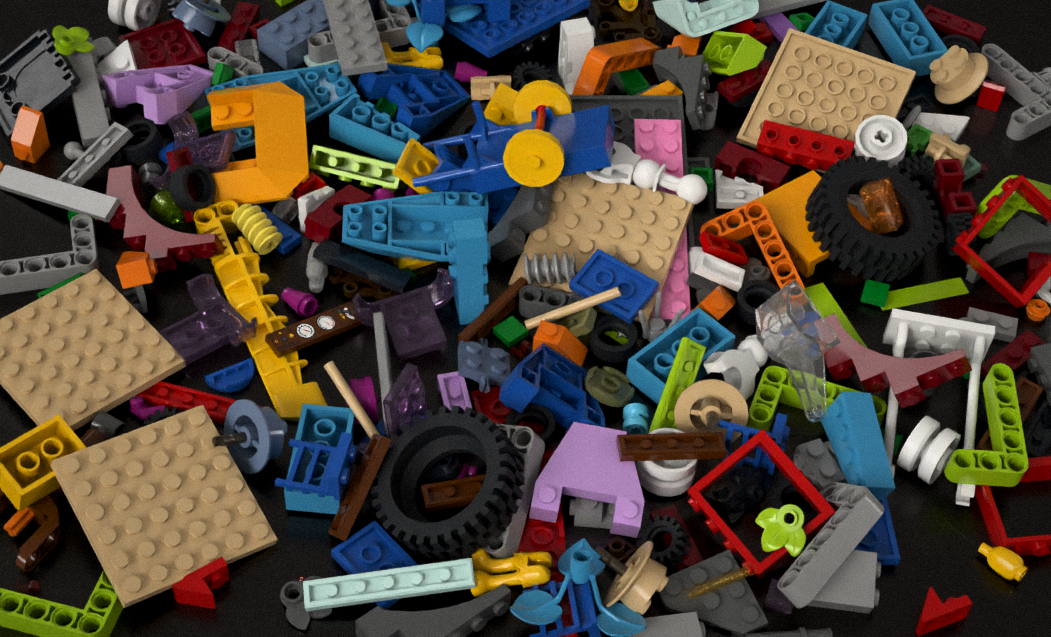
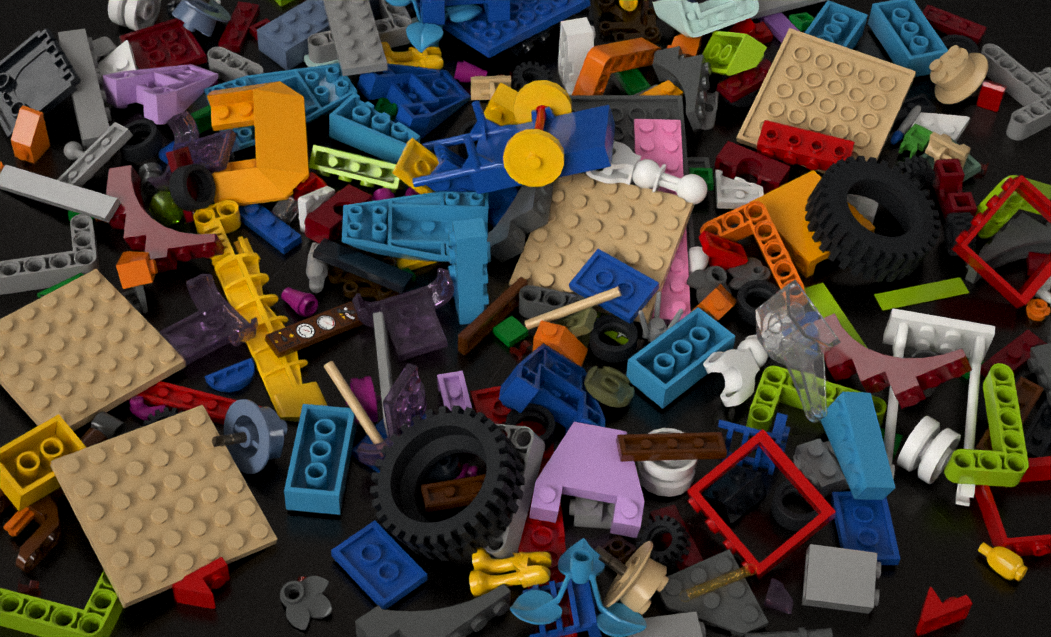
(71, 40): lime plate -> none
(222, 74): green tile -> none
(248, 49): clear slope -> none
(257, 228): light yellow piece -> none
(336, 470): blue plate -> none
(359, 486): reddish brown tile -> none
(388, 584): light aqua tile -> none
(483, 364): sand blue plate -> none
(549, 268): light grey piece -> none
(633, 422): medium azure wheel -> none
(680, 377): lime tile -> none
(708, 402): tan piece -> none
(719, 271): white tile -> none
(779, 532): lime plate -> none
(854, 516): light grey beam -> none
(875, 293): green tile -> none
(881, 206): clear orange brick -> none
(882, 139): white wheel -> none
(1004, 325): light grey hinge -> none

